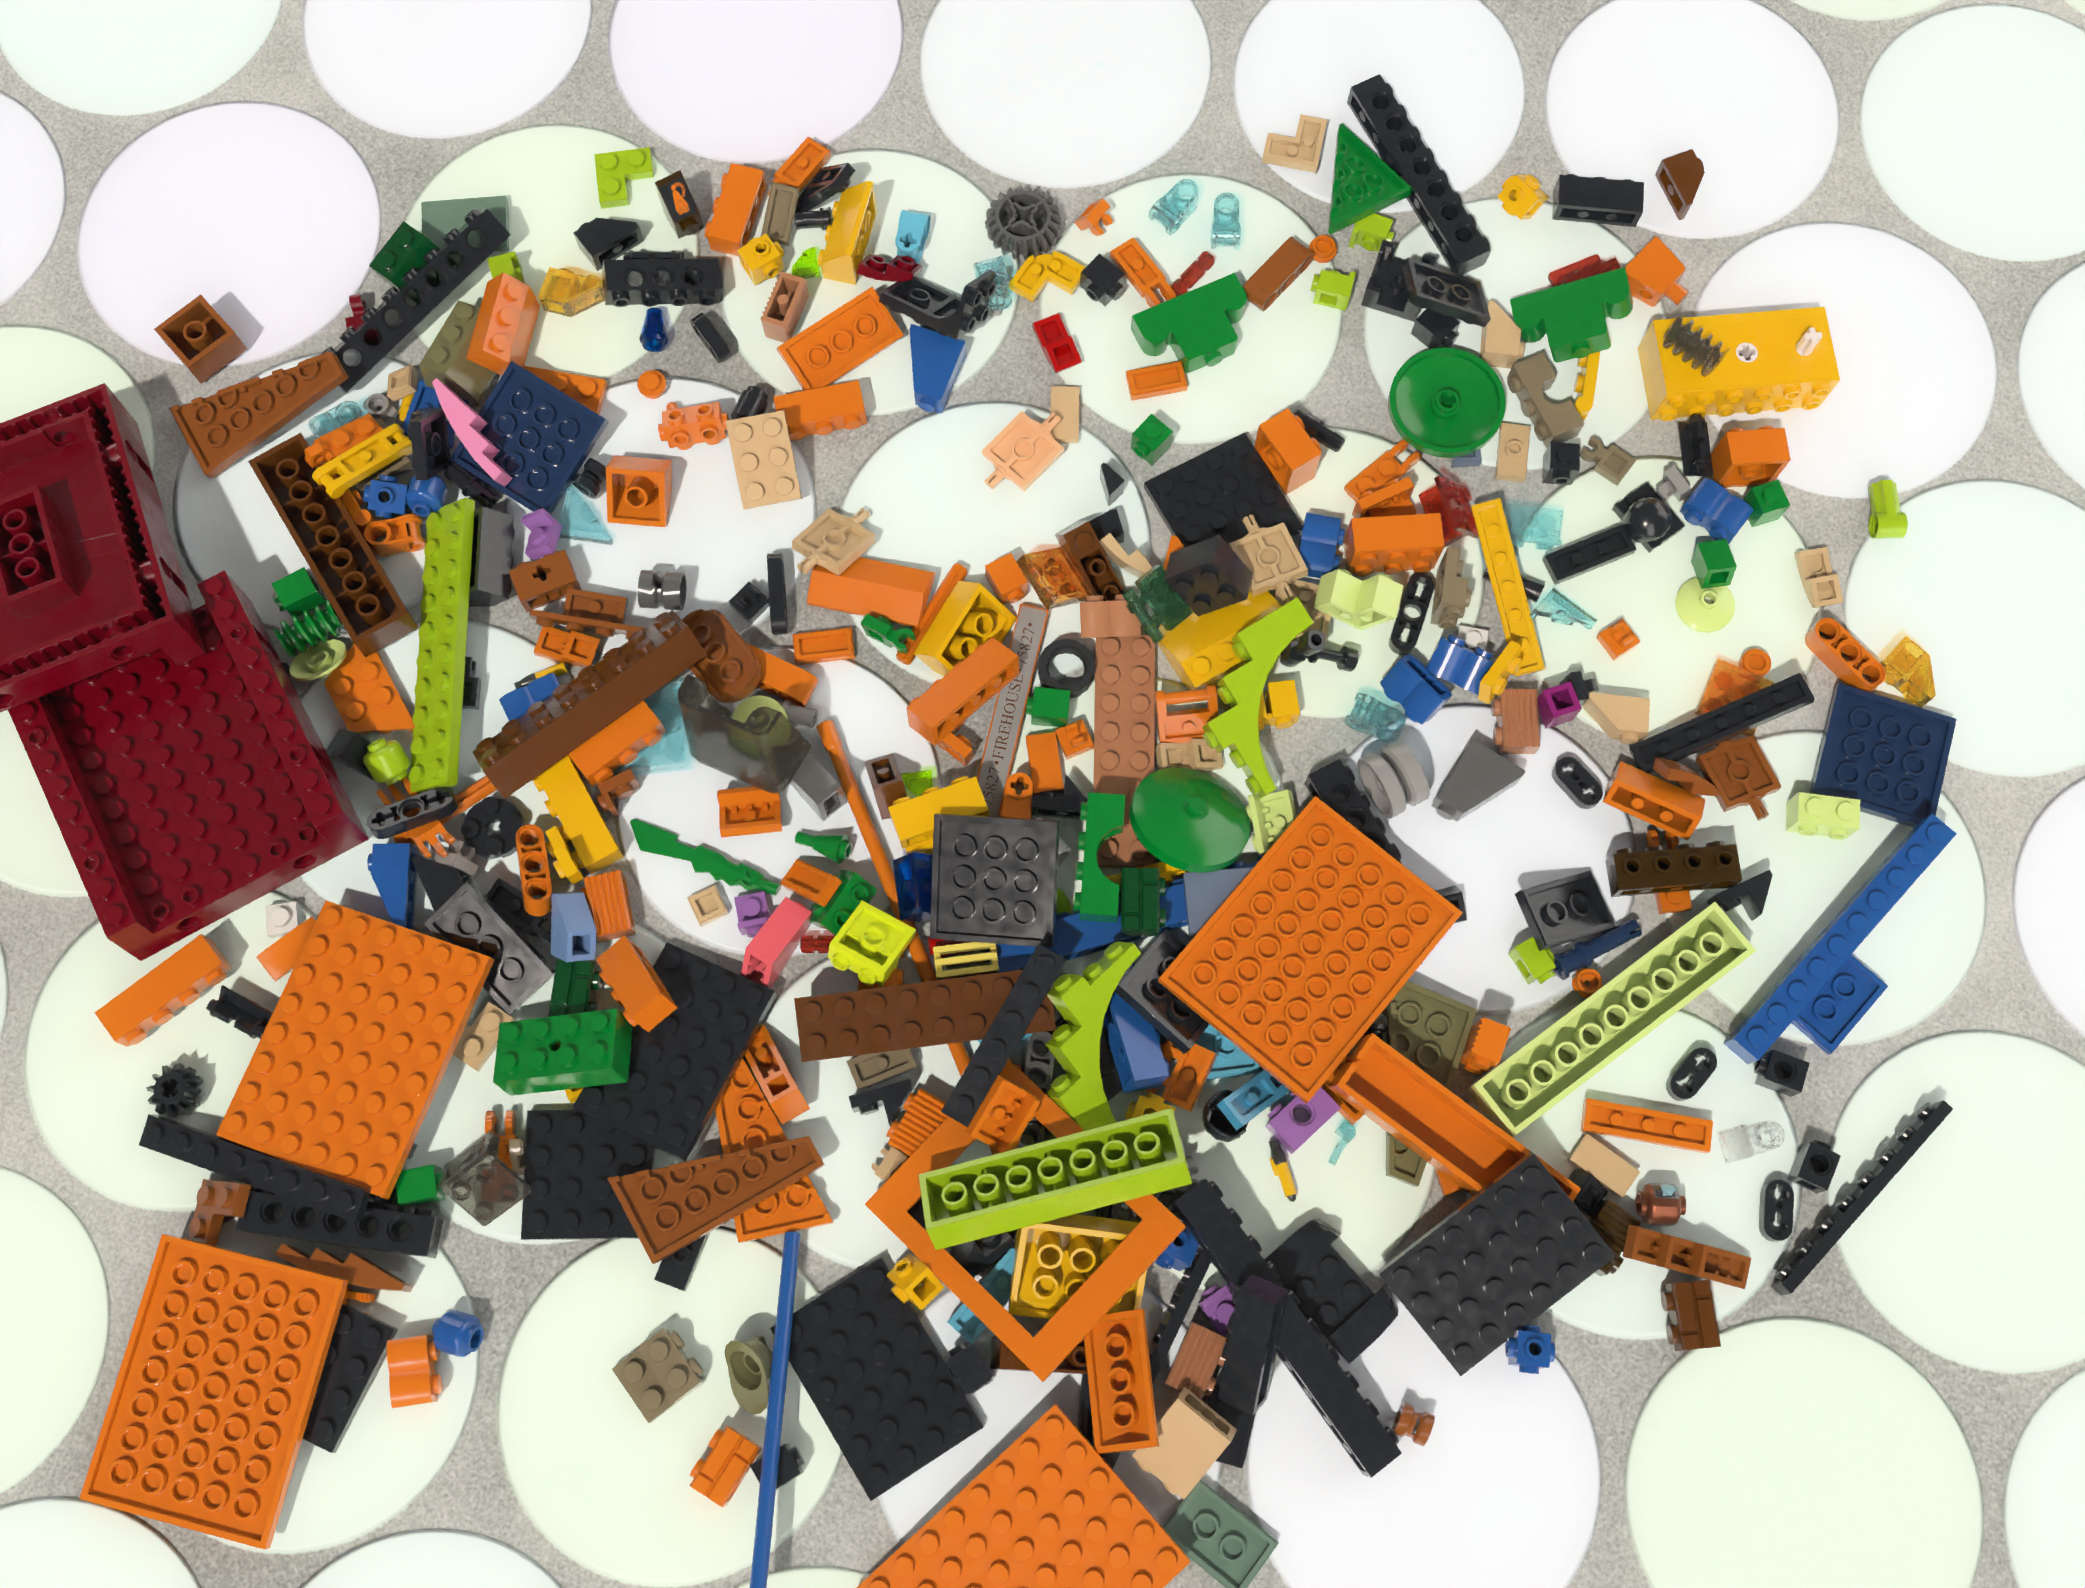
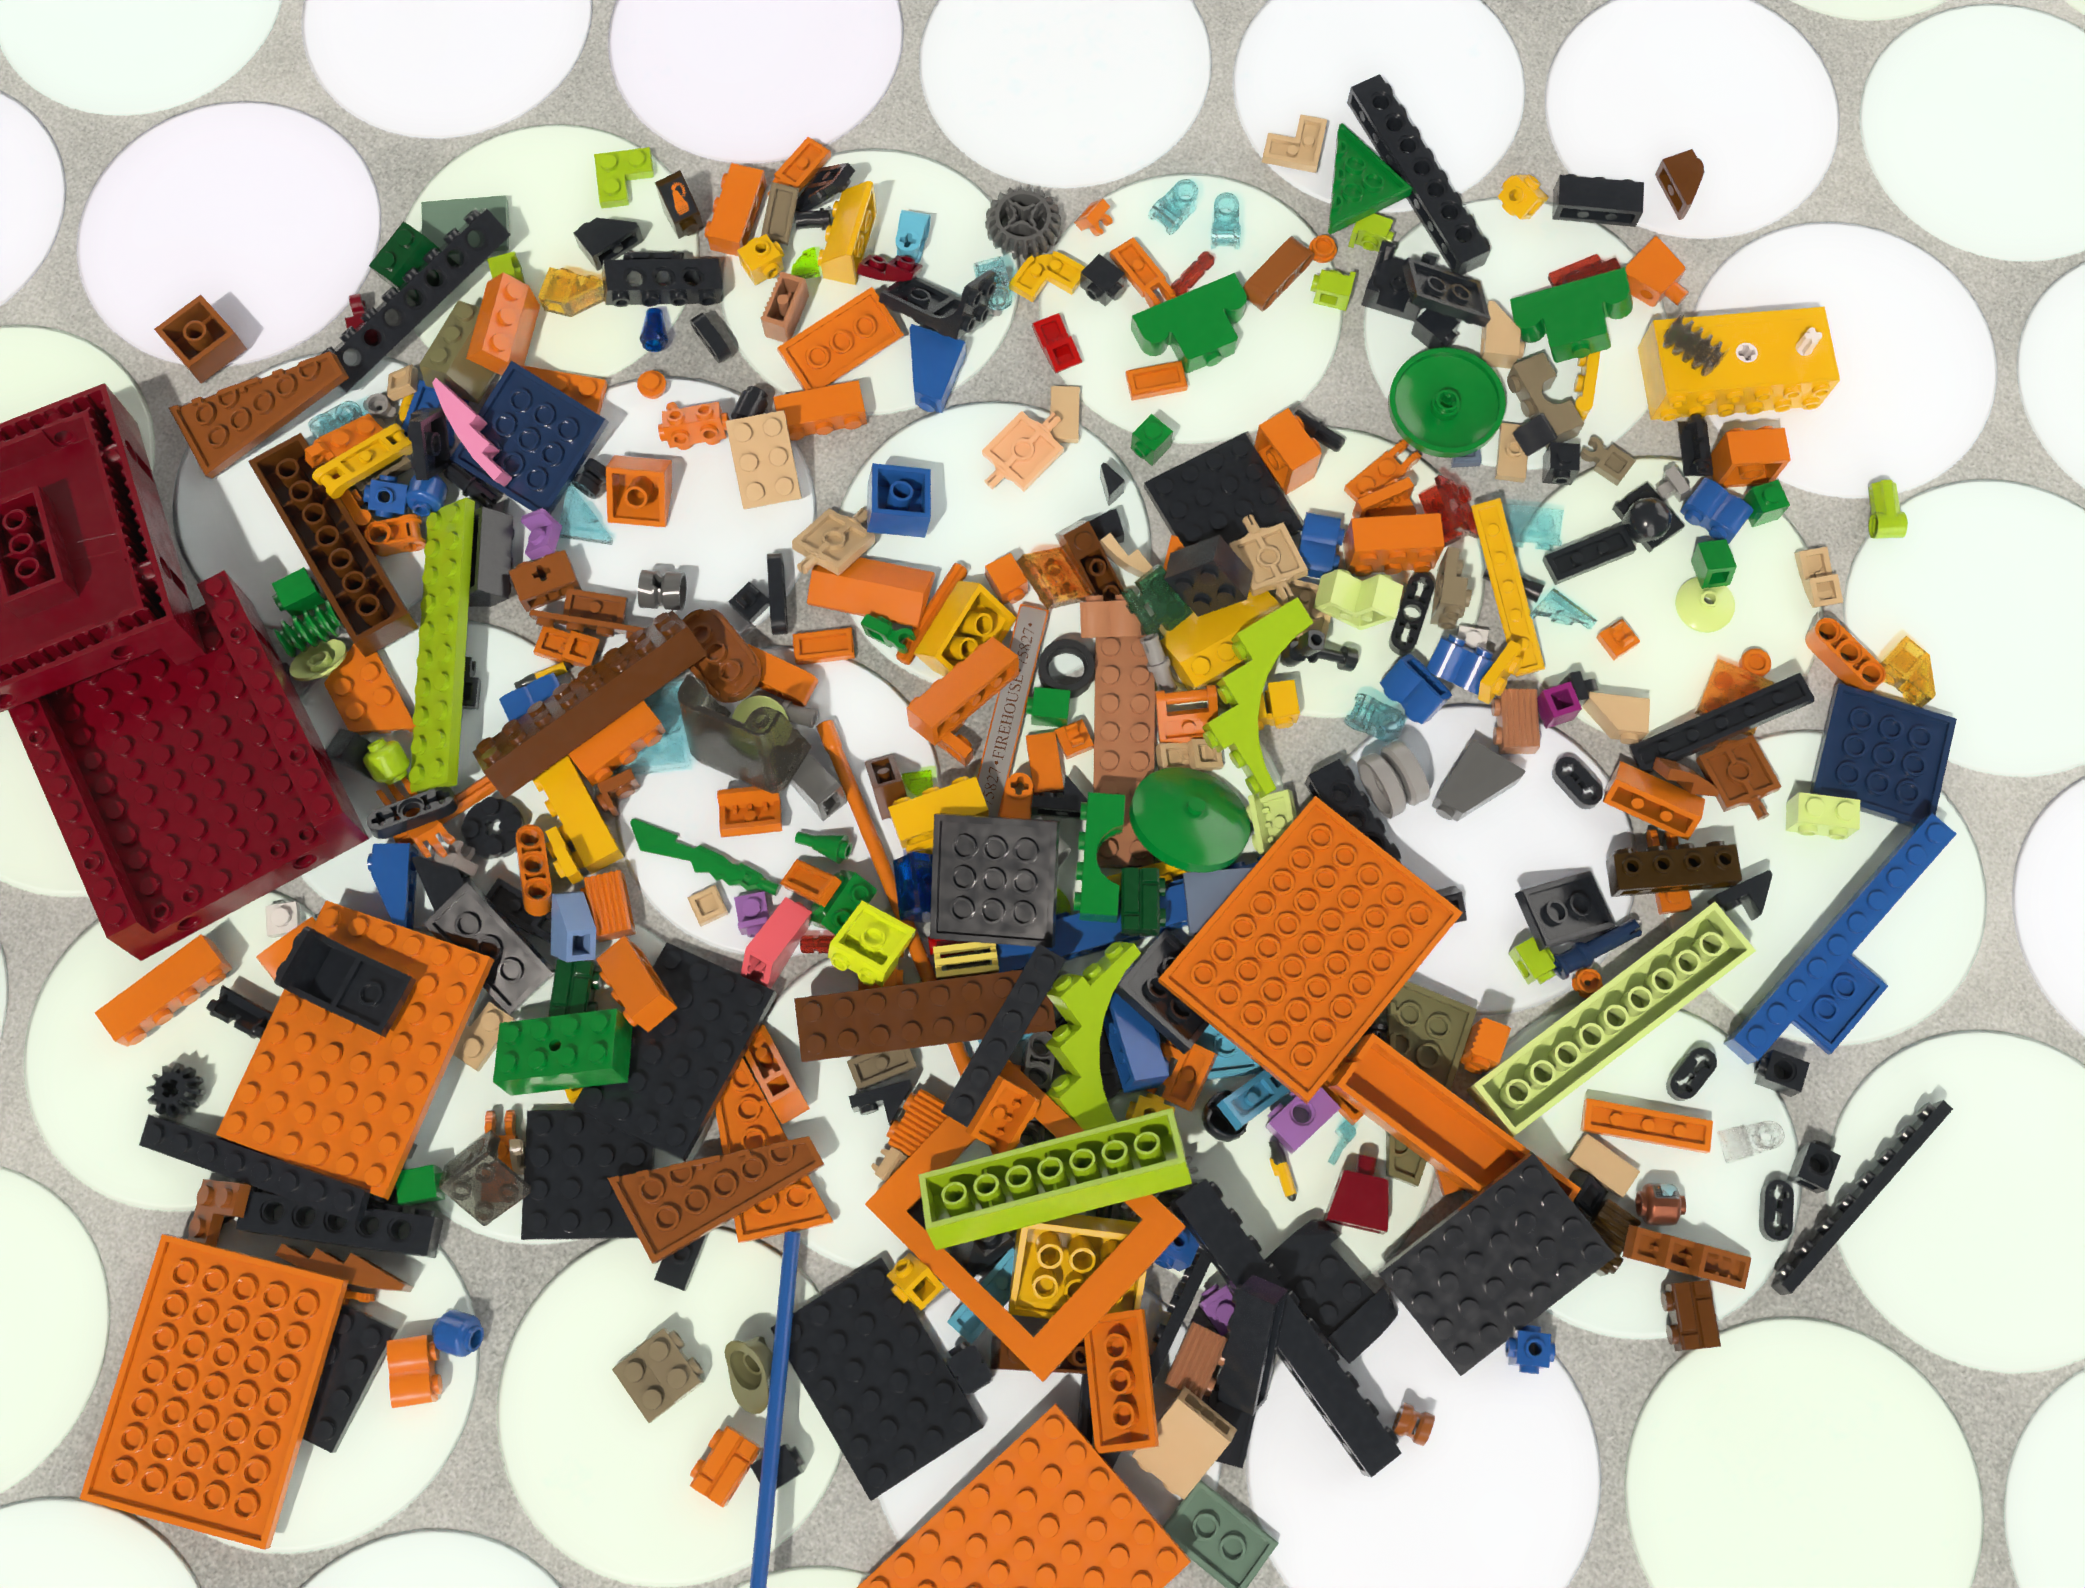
(344, 981): none -> black bracket
(898, 500): none -> blue brick
(1158, 663): none -> light grey pin
(1360, 1199): none -> dark red torso
(1535, 435): none -> black slope

